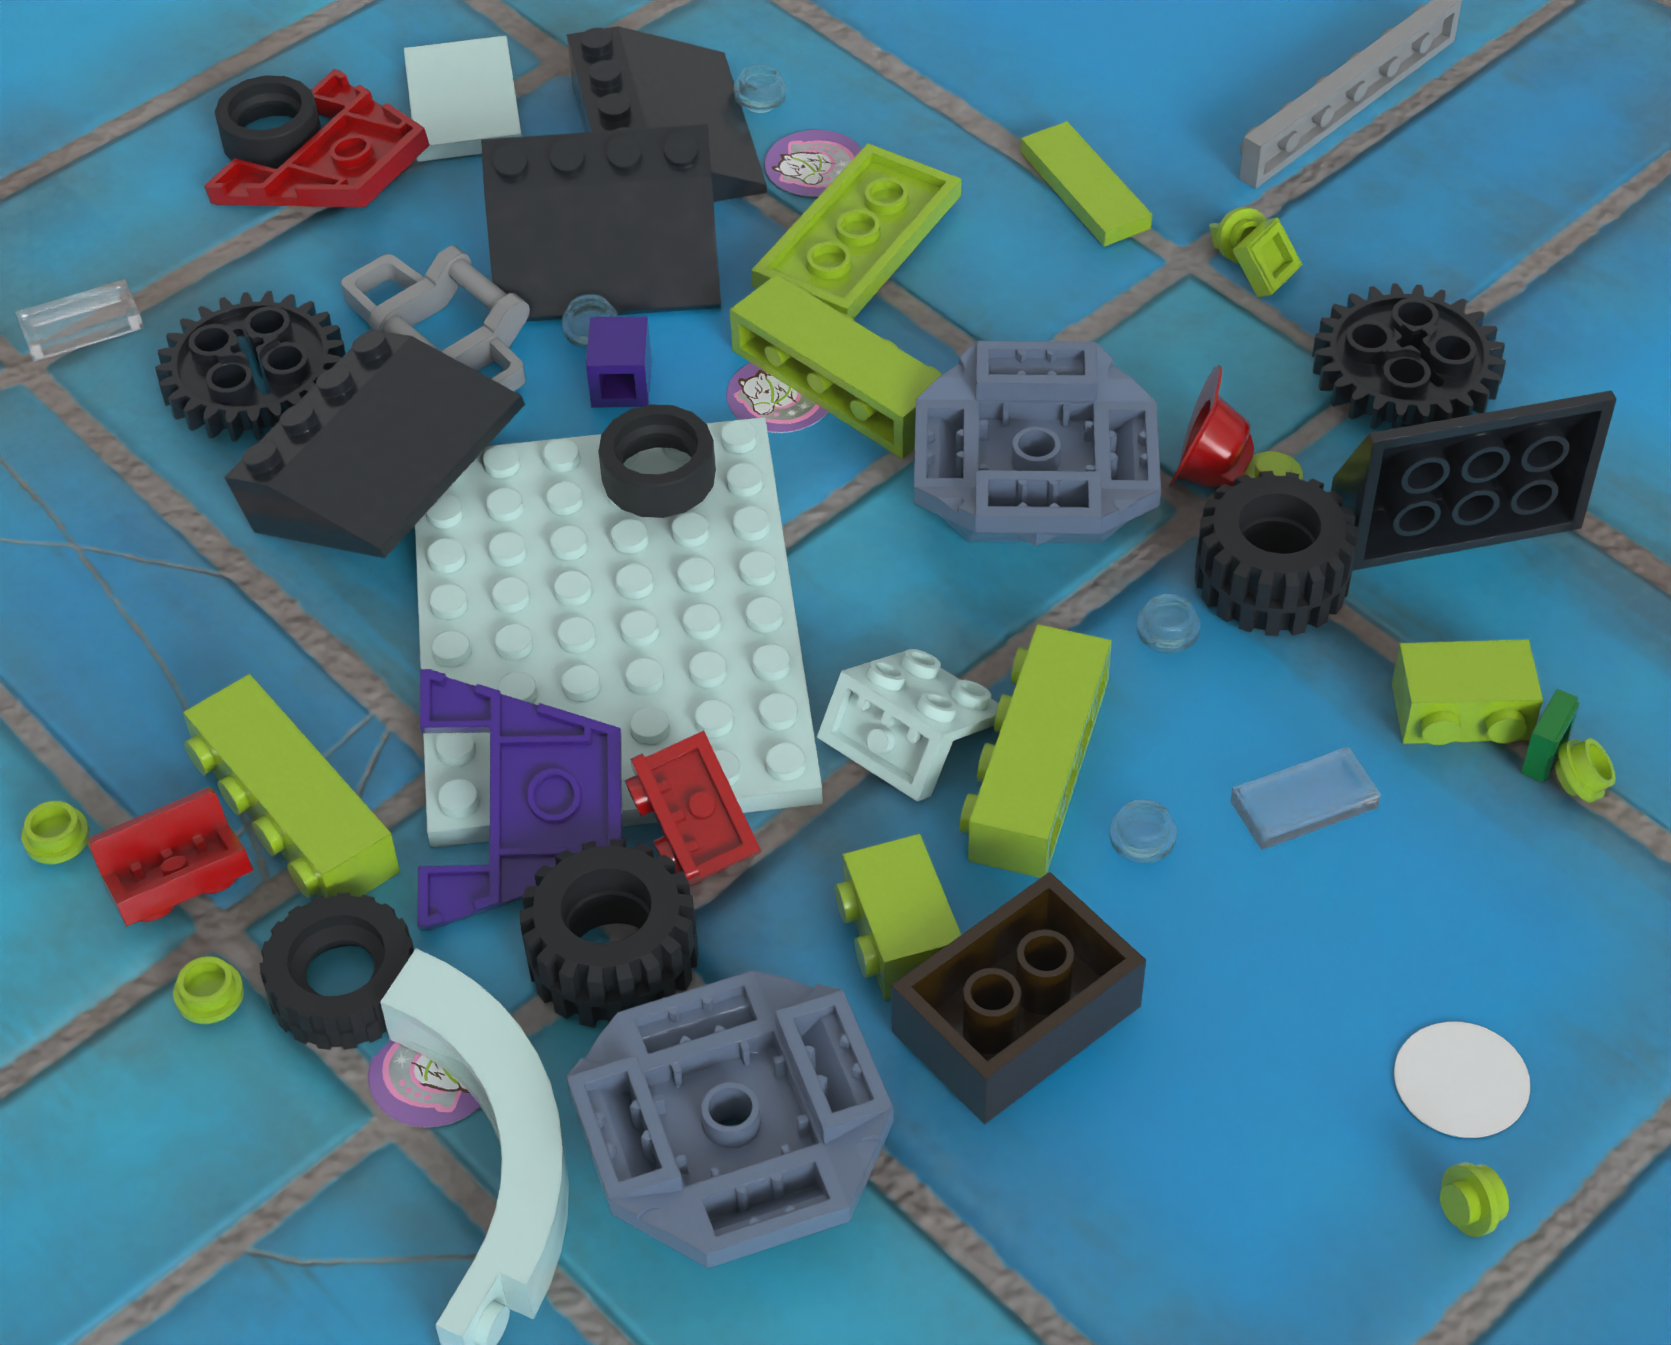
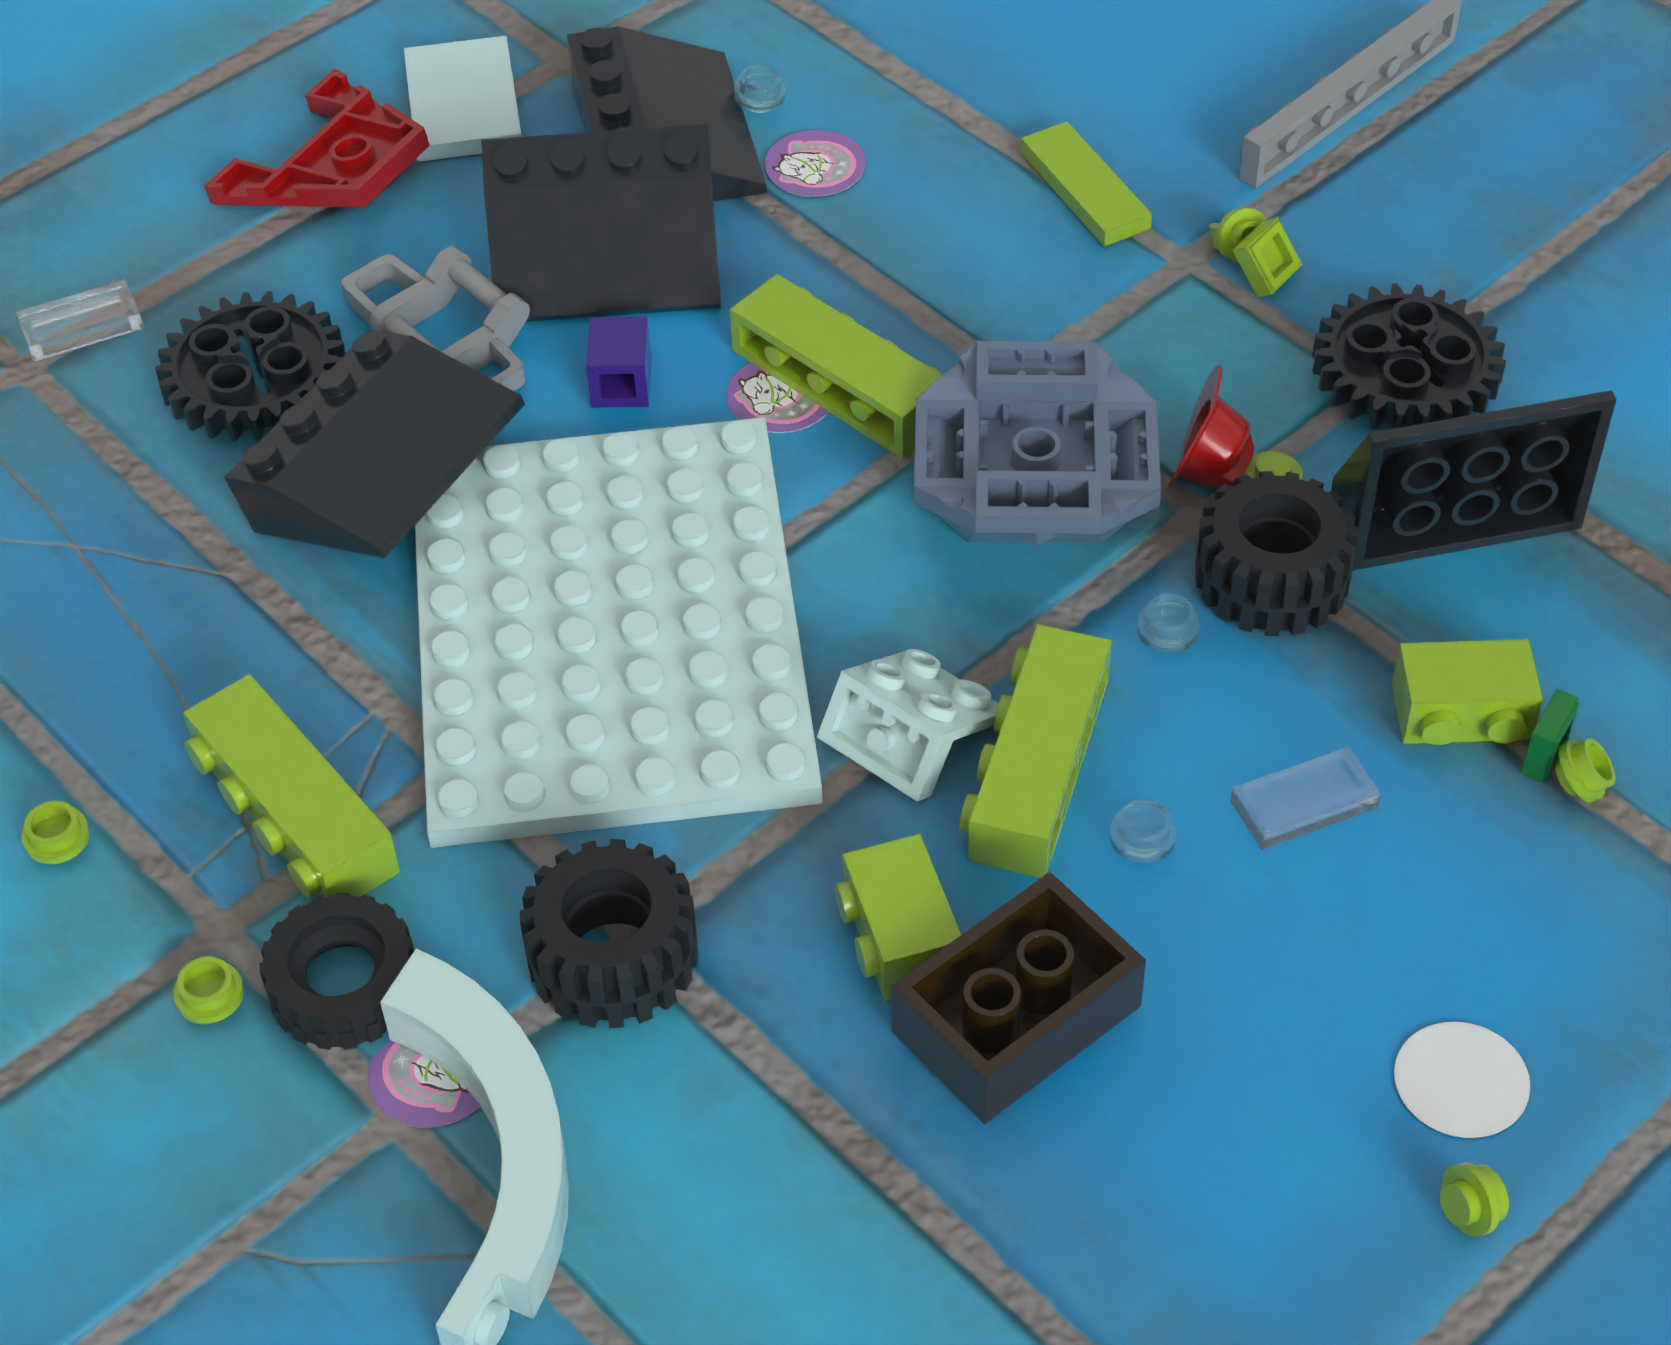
(169, 857): red bracket -> none
(260, 99): black tyre -> none
(549, 792): dark purple wing -> none
(578, 314): clear light blue plate -> none
(657, 428): black tyre -> none
(693, 808): red bracket -> none
(723, 1051): sand blue piece -> none
(860, 229): lime plate -> none

